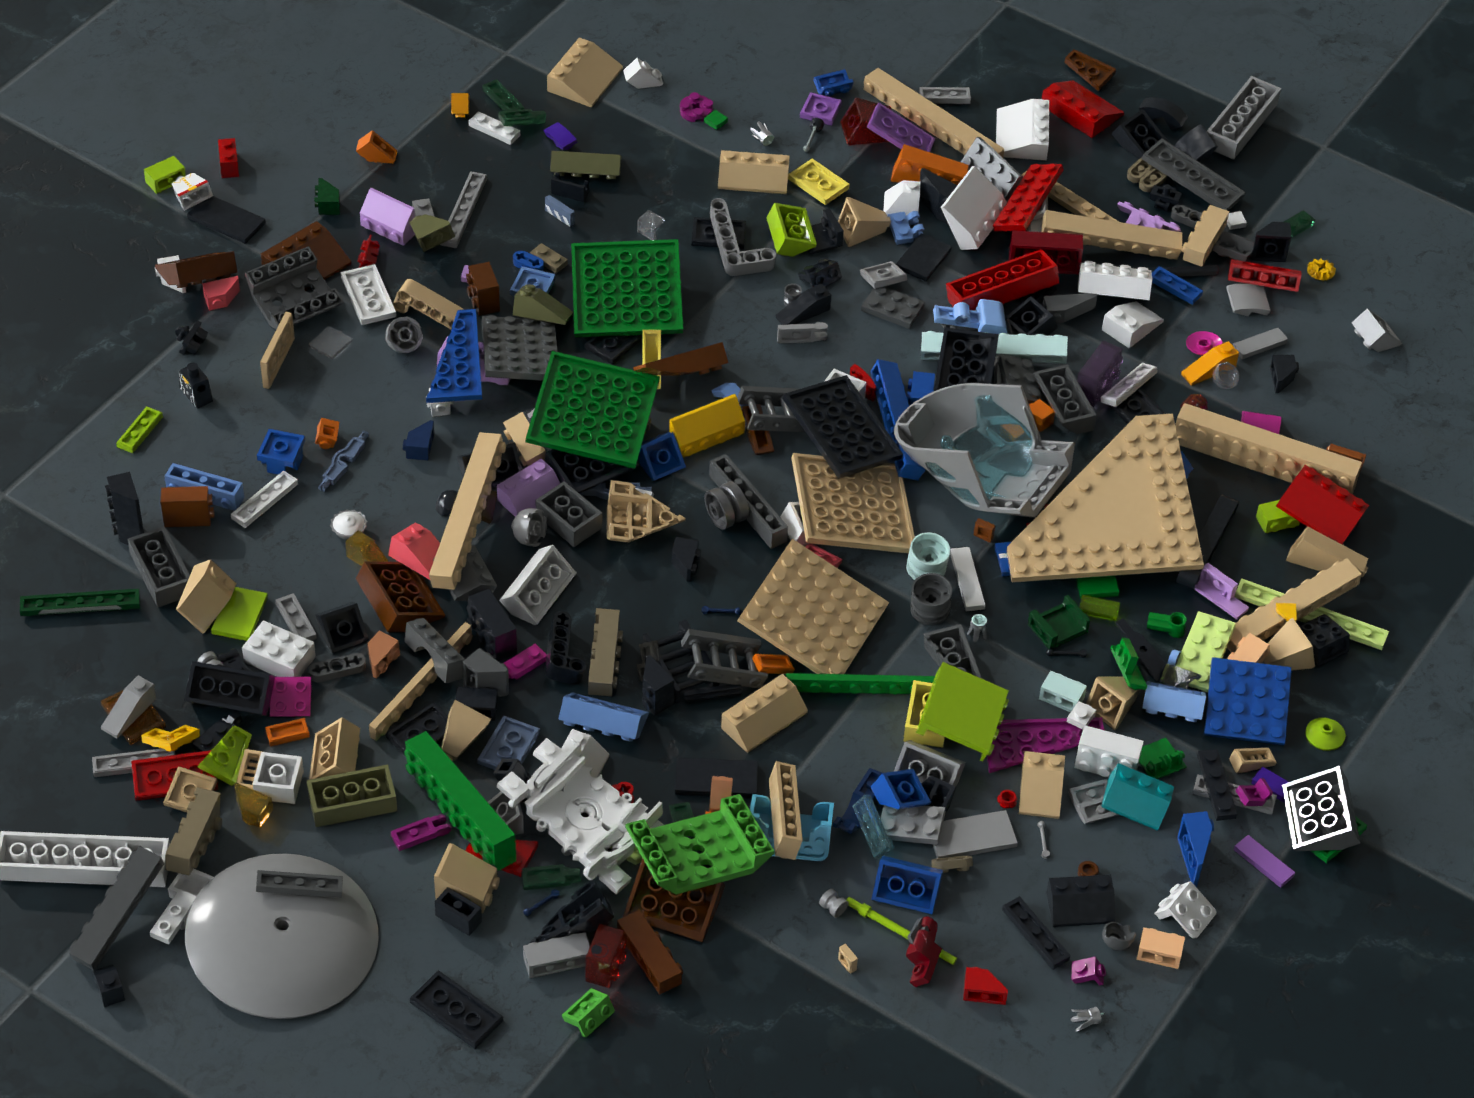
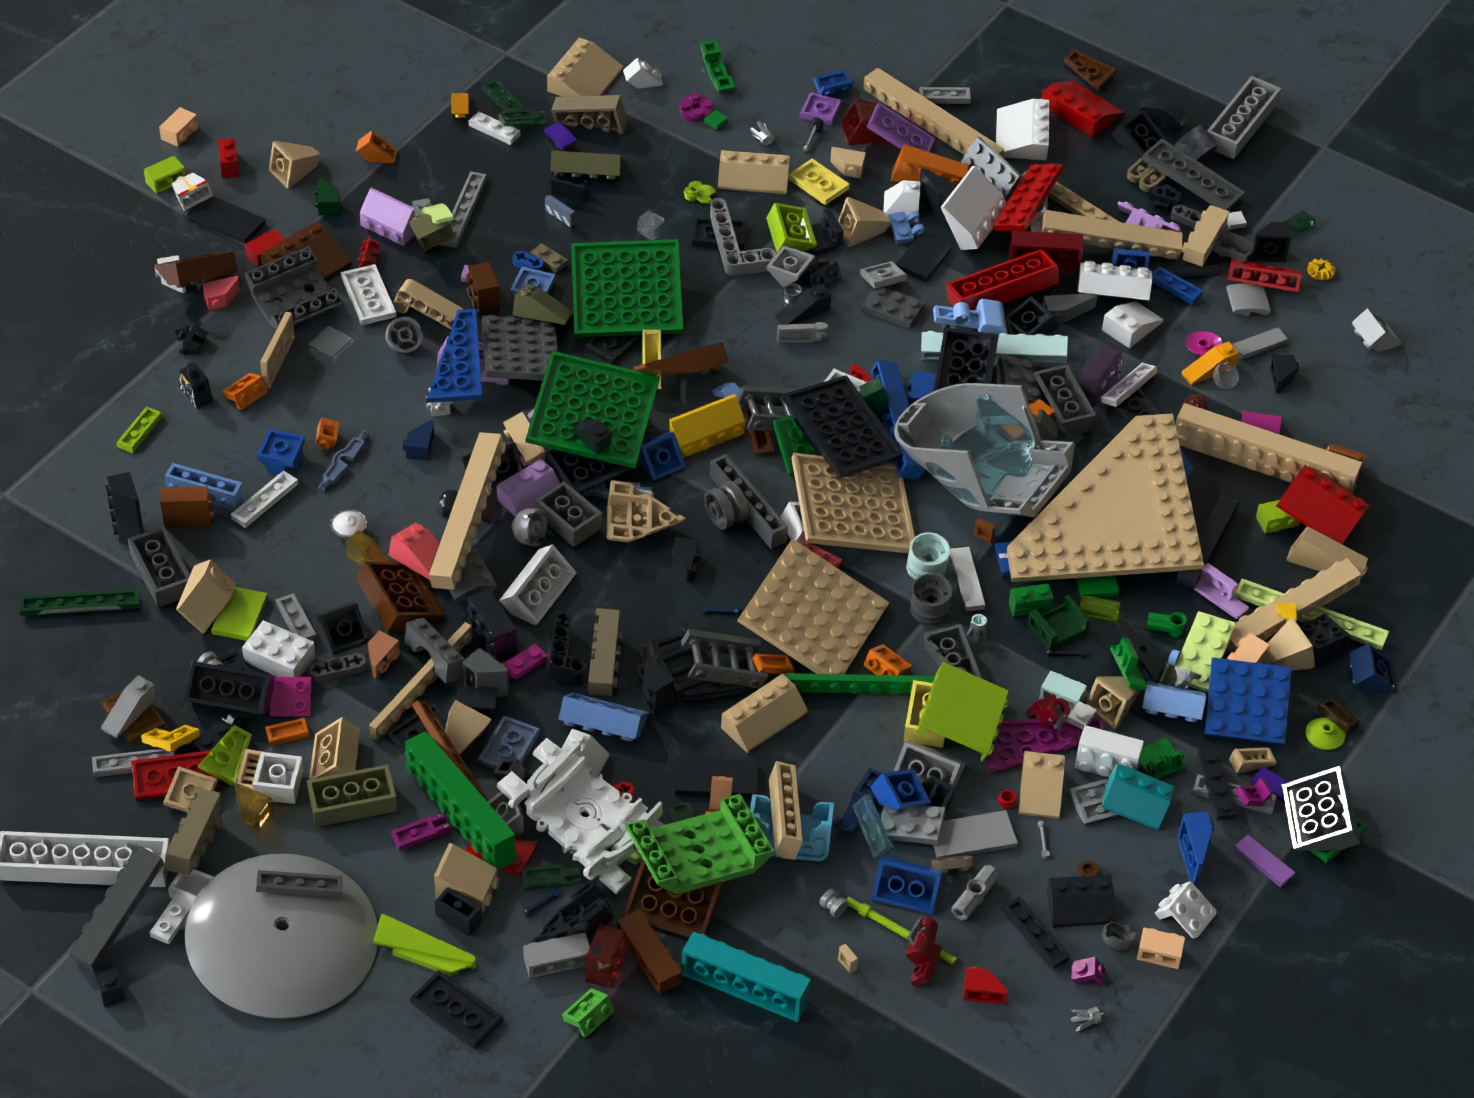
(178, 126): none -> light nougat brick
(246, 390): none -> orange bracket
(260, 244): none -> red brick
(292, 162): none -> tan slope
(421, 948): none -> lime wedge
(438, 212): none -> yellowish green slope
(442, 739): none -> dark orange tile
(591, 111): none -> dark tan wedge
(593, 435): none -> black slope
(699, 192): none -> lime plate
(715, 66): none -> green slope
(745, 976): none -> teal brick
(789, 265): none -> light grey slope
(790, 440): none -> green wing
(848, 161): none -> tan slope
(875, 396): none -> dark green slope
(886, 662): none -> orange bracket
(981, 885): none -> light grey piece
(1029, 598): none -> green brick
(1046, 426): none -> dark grey slope
(1049, 711): none -> dark red plate
(1130, 257): none -> blue slope
(1338, 715): none -> dark brown tile
(1372, 670): none -> dark blue slope

